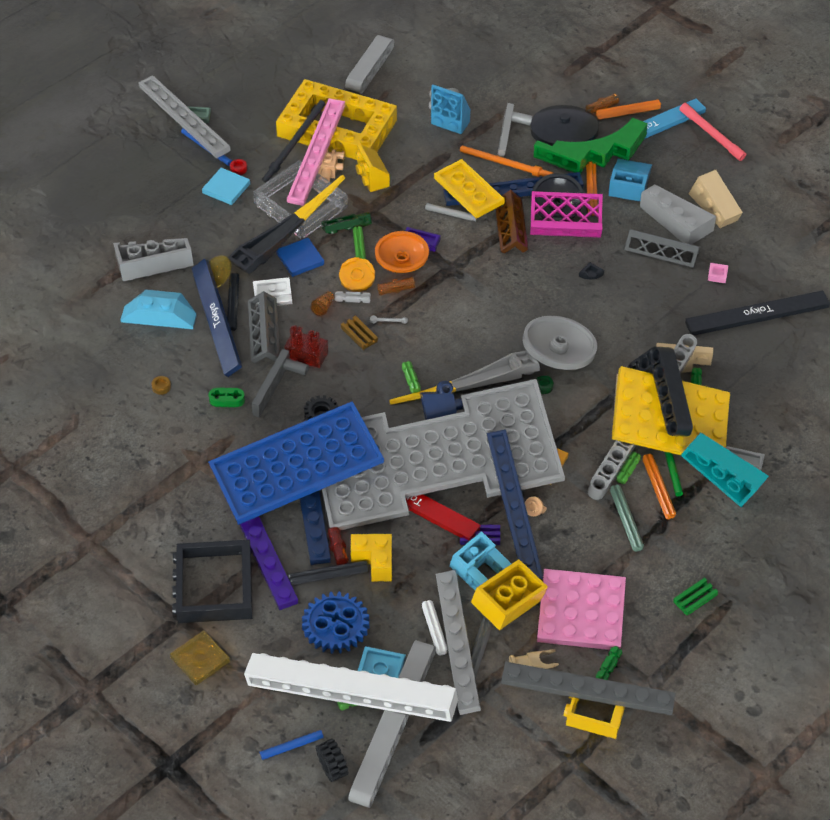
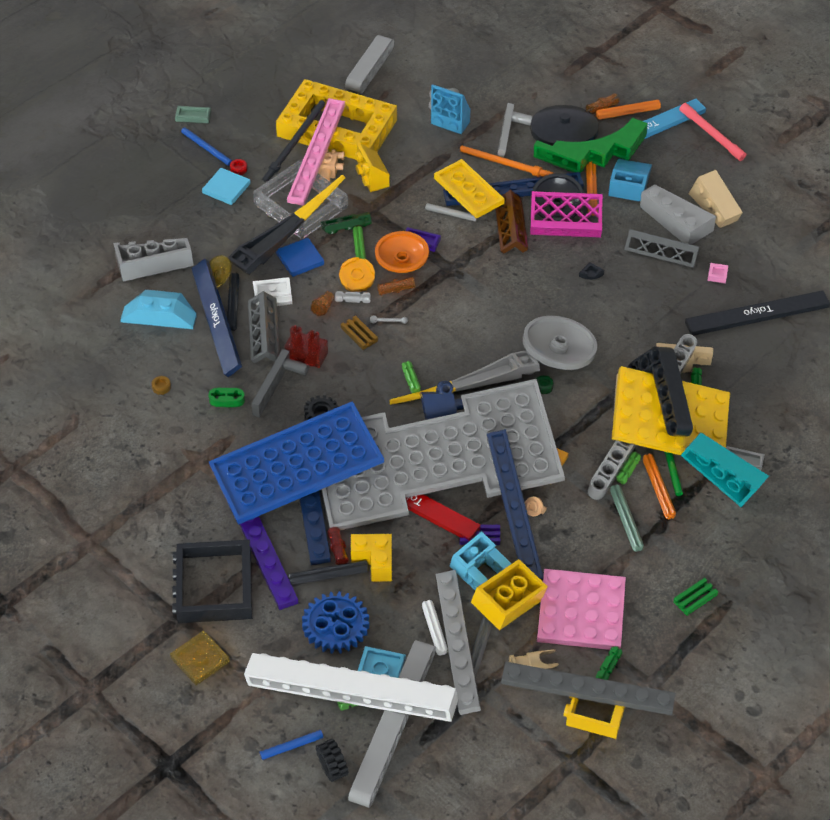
(184, 116): light grey plate -> none

